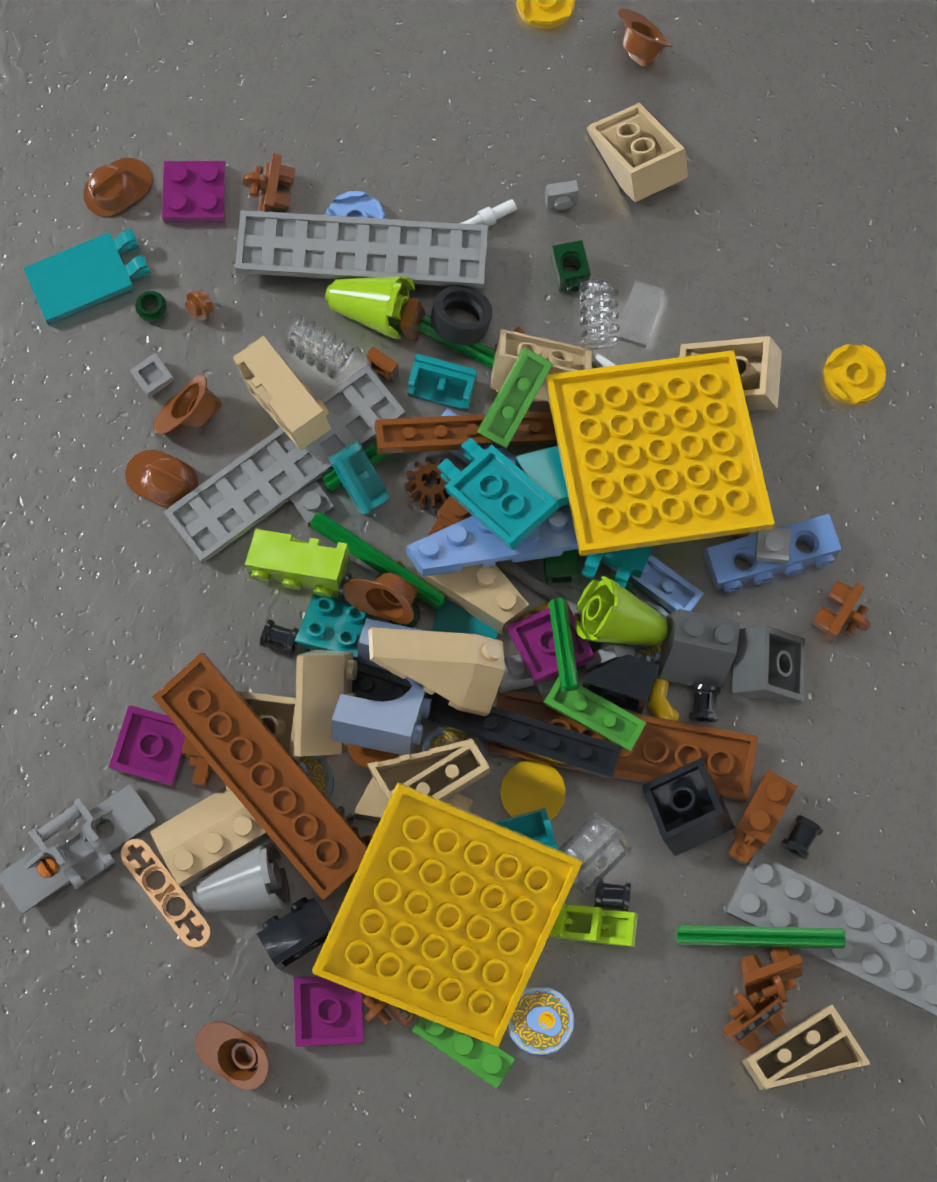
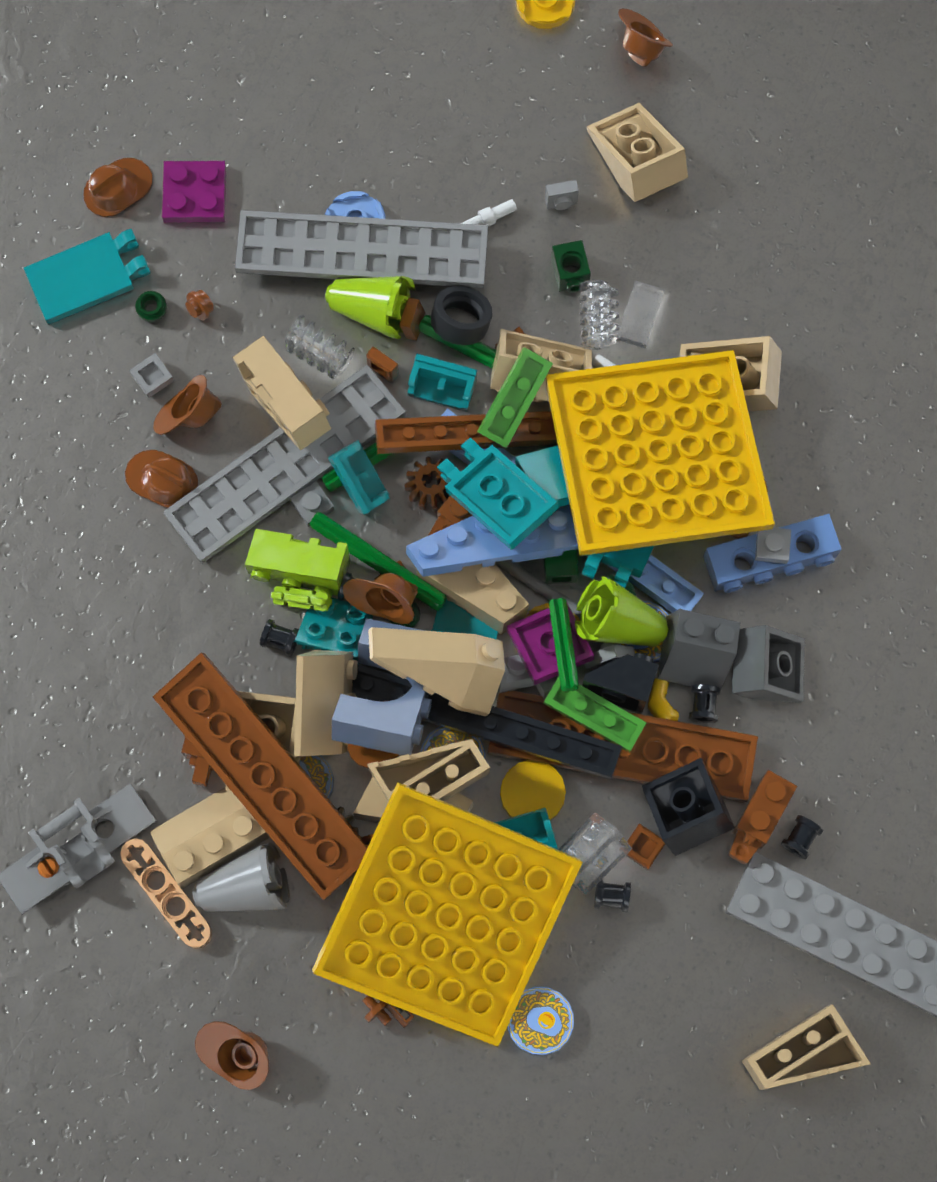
(148, 746): magenta plate -> none
(274, 174): dark orange hips -> none
(295, 933): black slope -> none
(301, 598): none -> lime axle
(326, 1013): magenta plate -> none
(474, 1054): bright green plate -> none
(595, 926): lime slope -> none
(644, 846): none -> dark orange tile
(751, 1015): dark orange hips -> none
(761, 936): green axle -> none
(773, 978): dark orange hips -> none
(832, 623): dark orange hips -> none
(854, 374): yellow tile -> none

